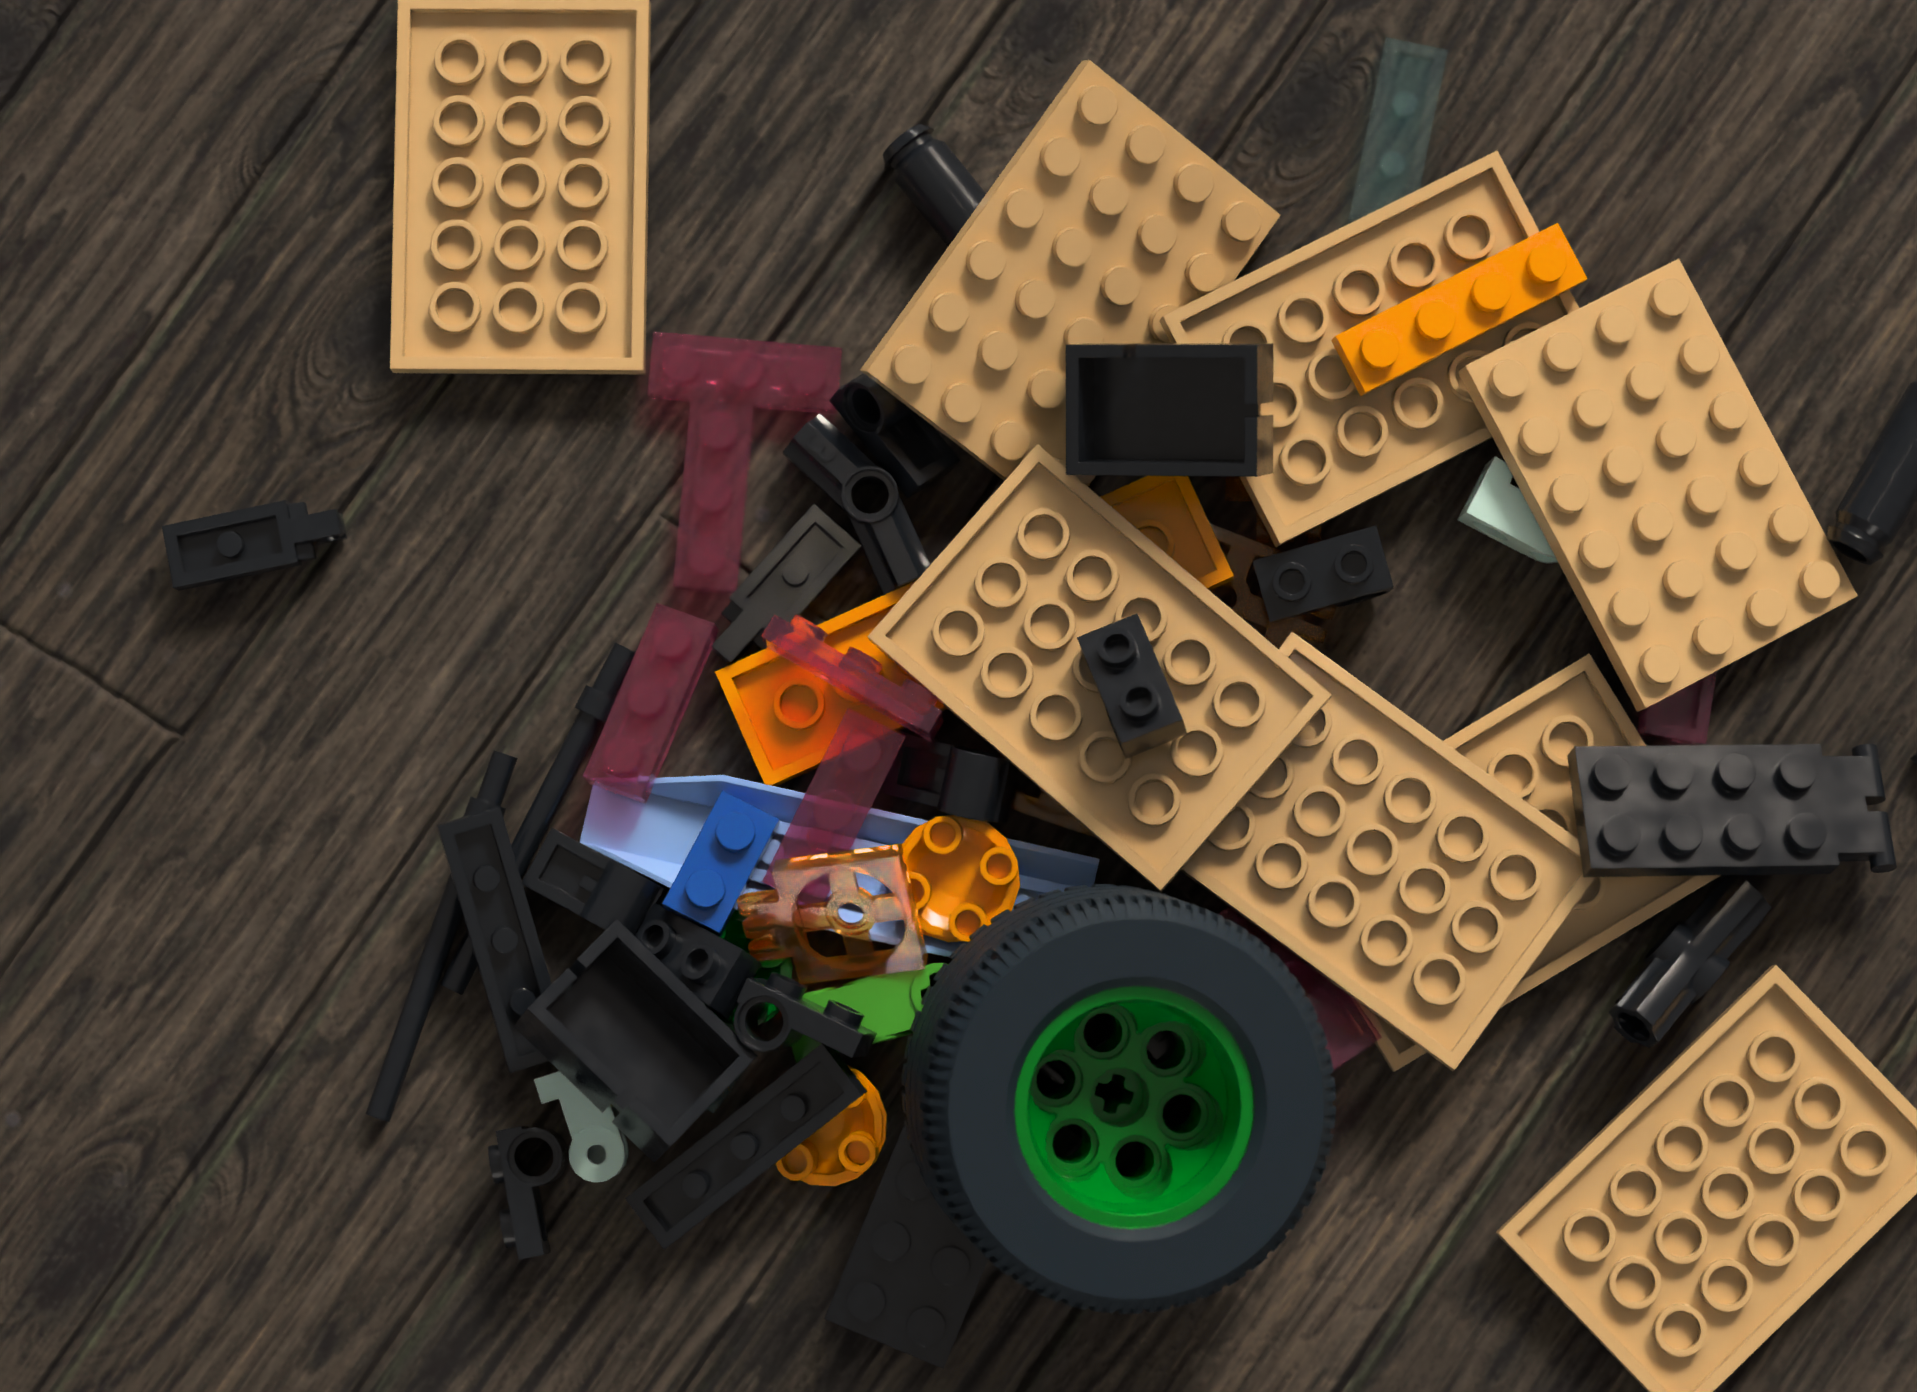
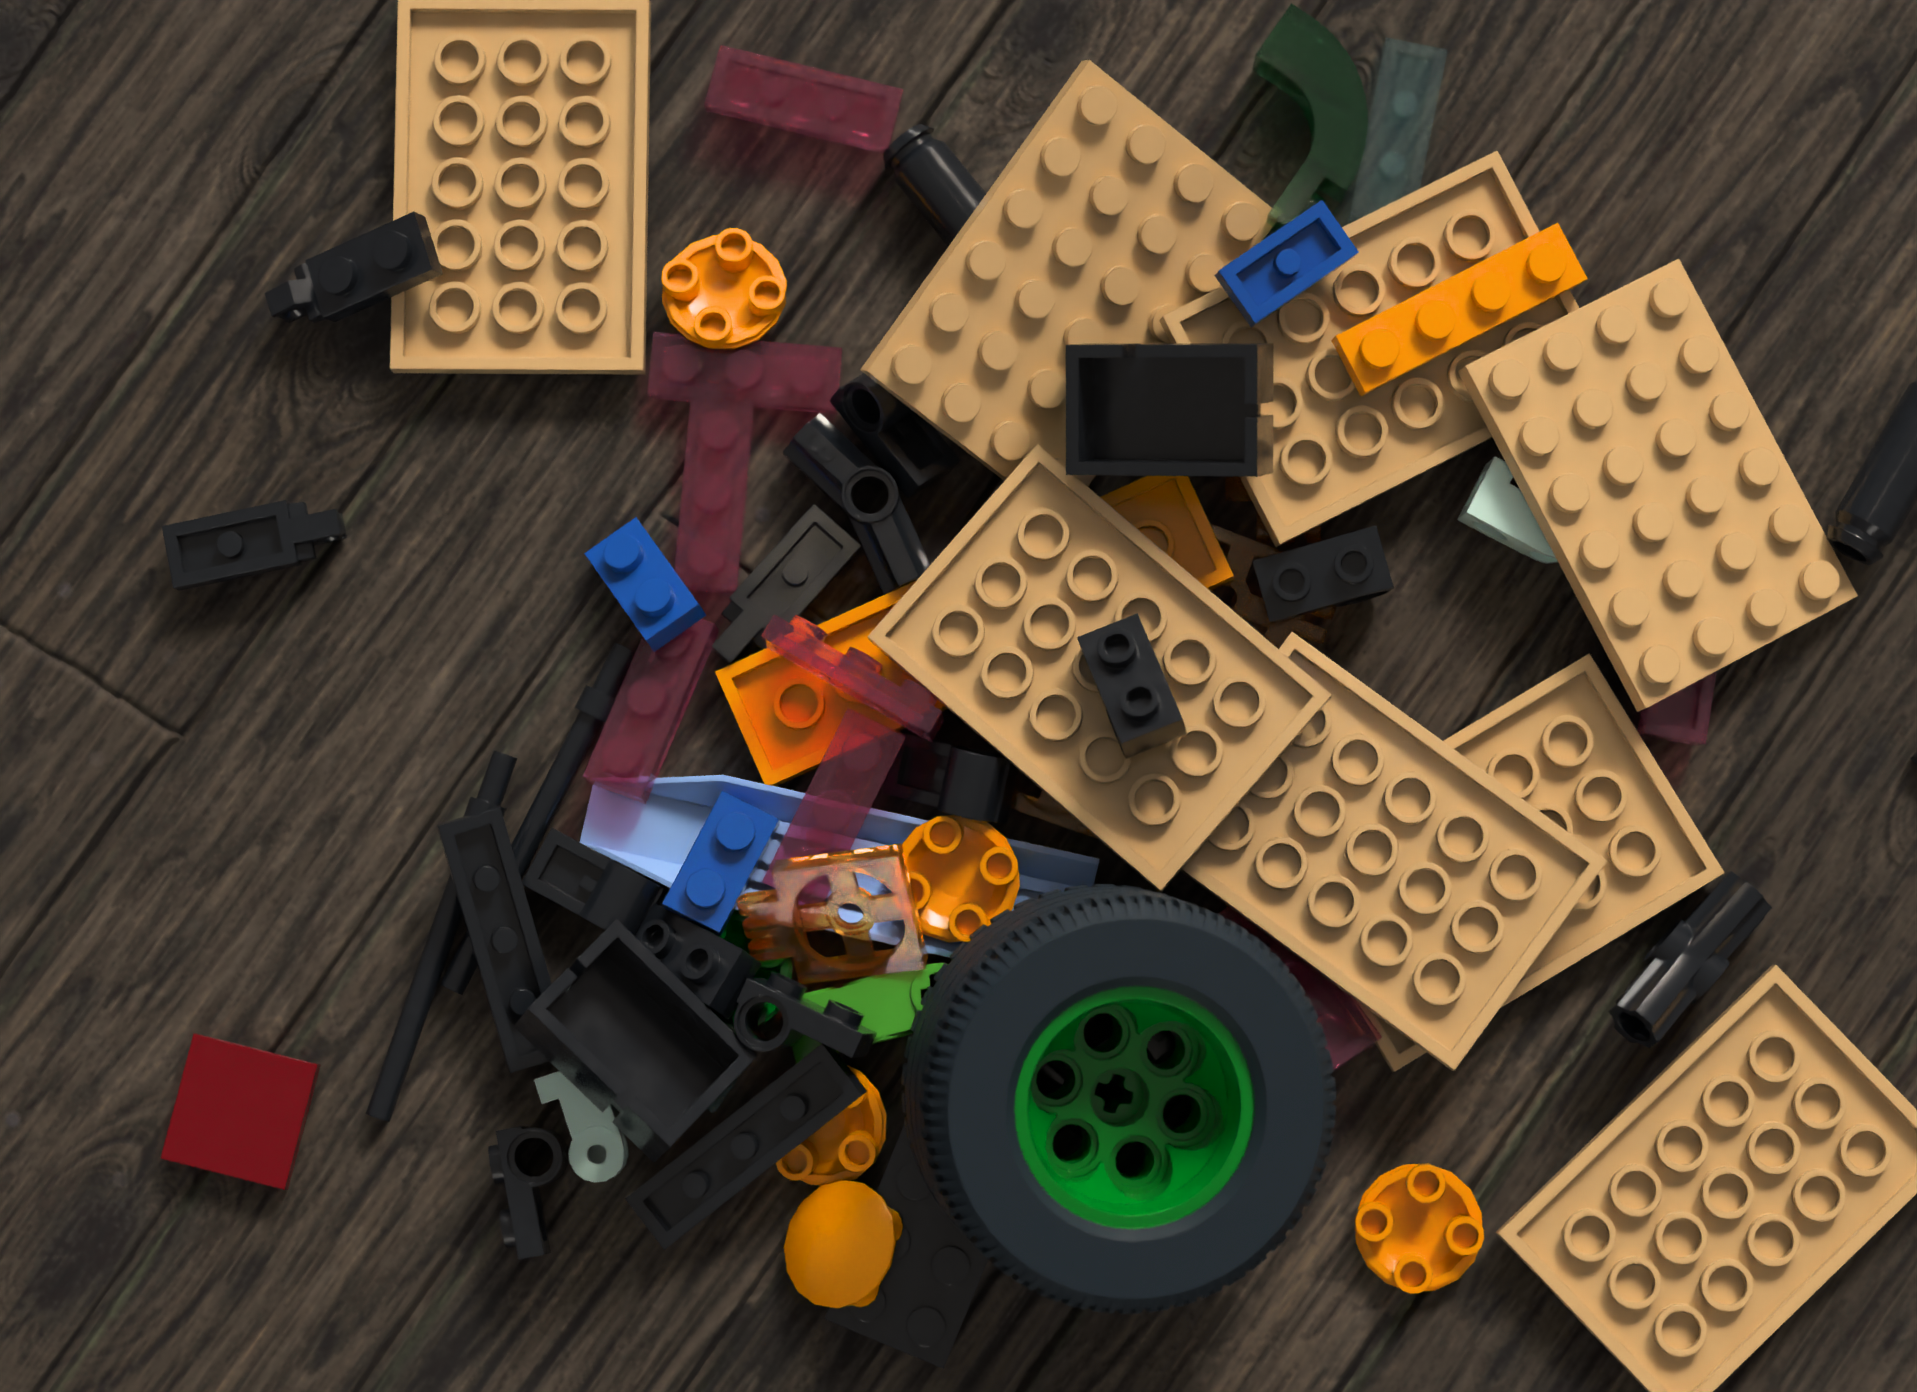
(240, 1111): none -> dark red tile
(359, 272): none -> black hinge
(645, 584): none -> blue plate
(724, 290): none -> light orange dish
(803, 99): none -> clear pink plate
(841, 1244): none -> light orange dish
(1286, 263): none -> blue plate
(1325, 84): none -> clear green arch
(1418, 1227): none -> light orange dish
(1727, 810): black hinge -> none

